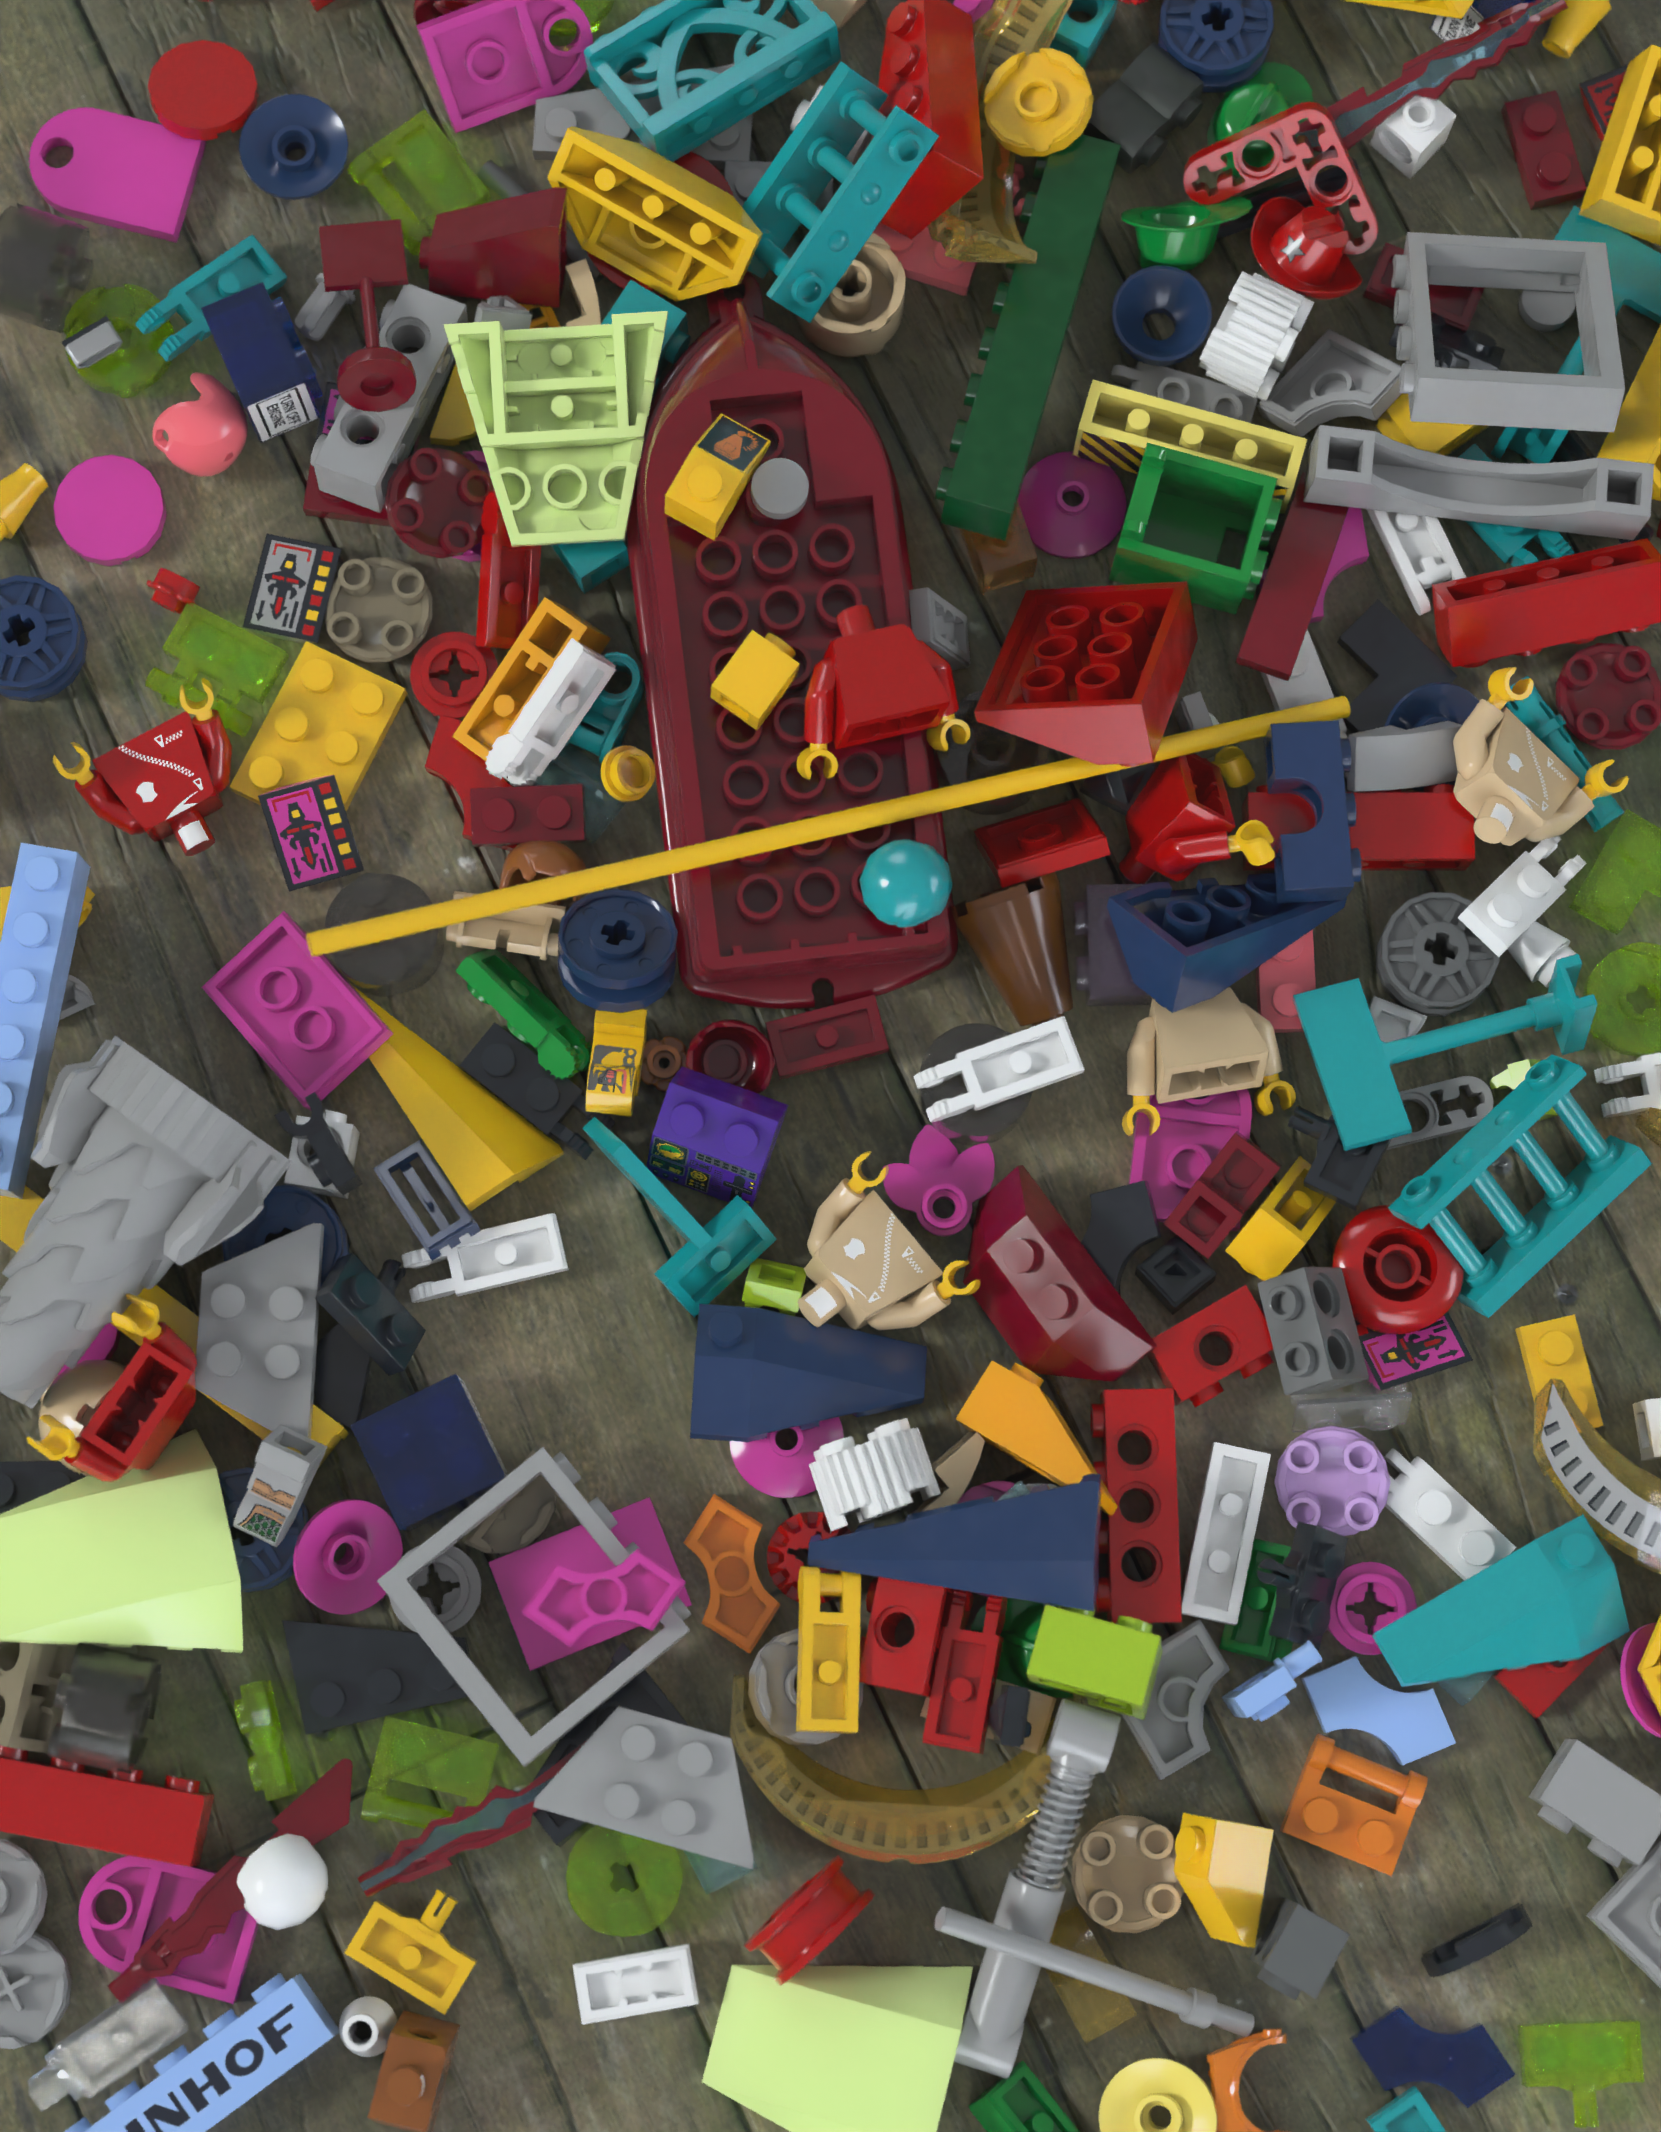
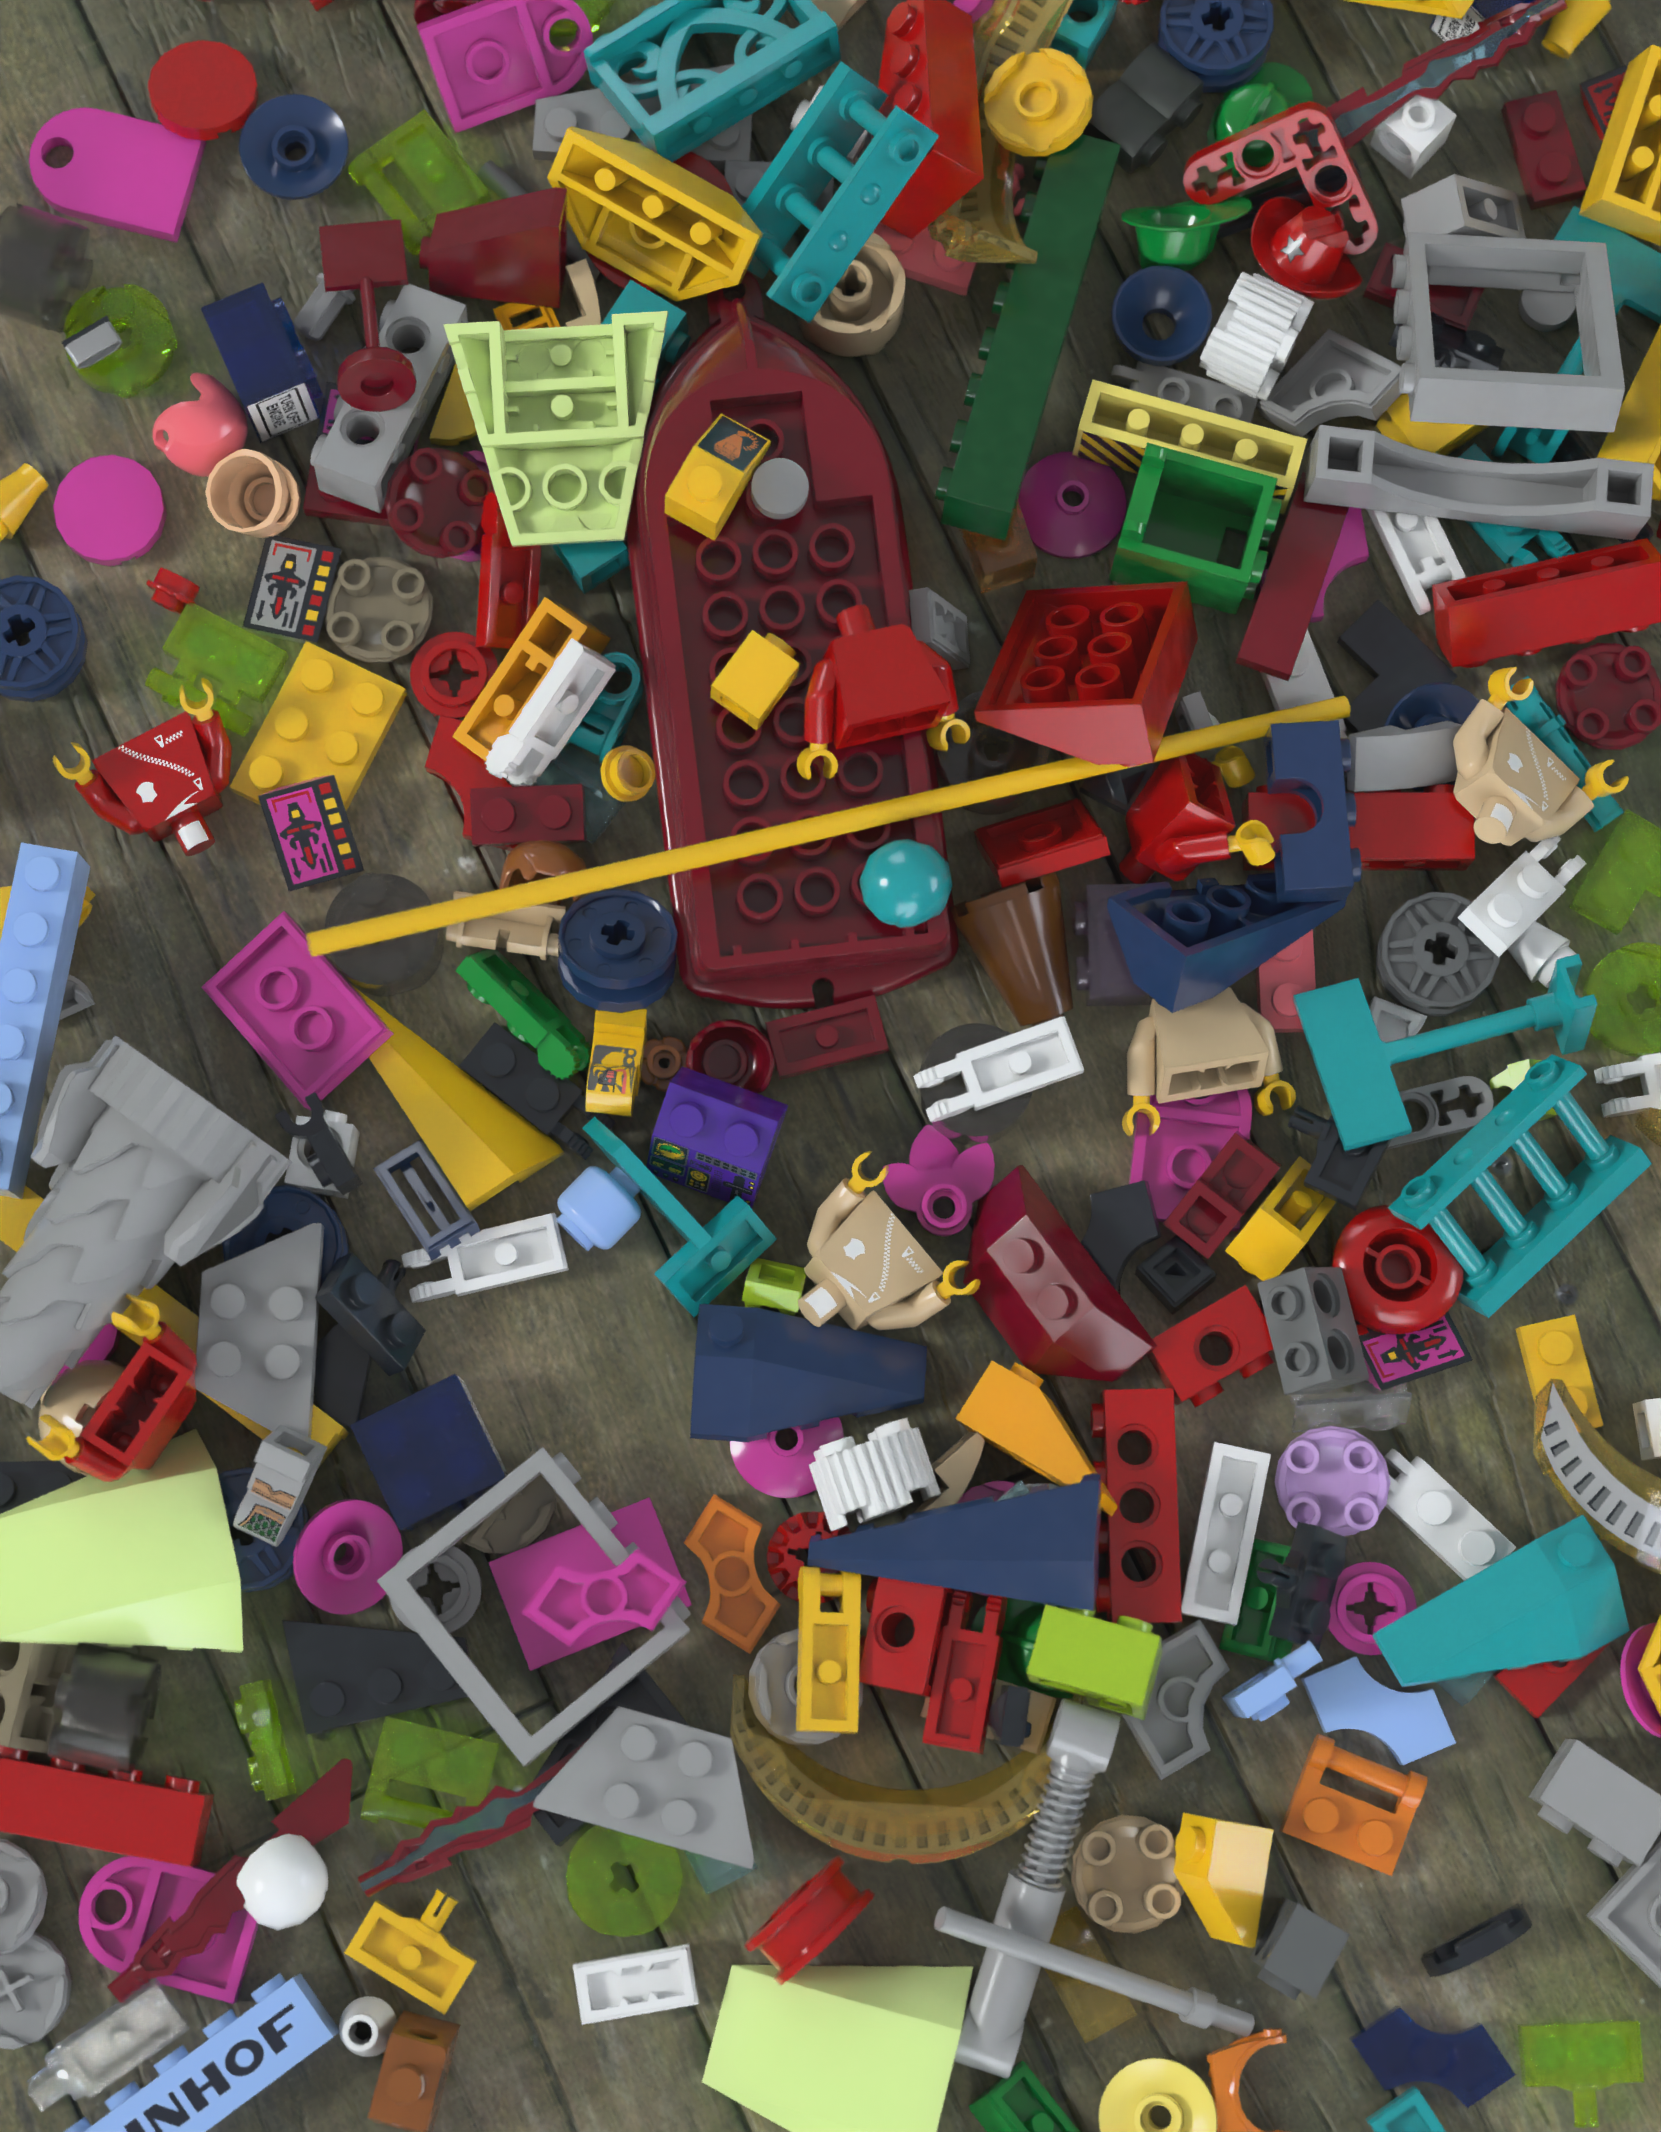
(228, 274): teal hinge -> none
(247, 476): none -> light nougat helmet
(506, 310): light grey tile -> none
(599, 1207): none -> light blue head
(1463, 208): none -> light grey slope

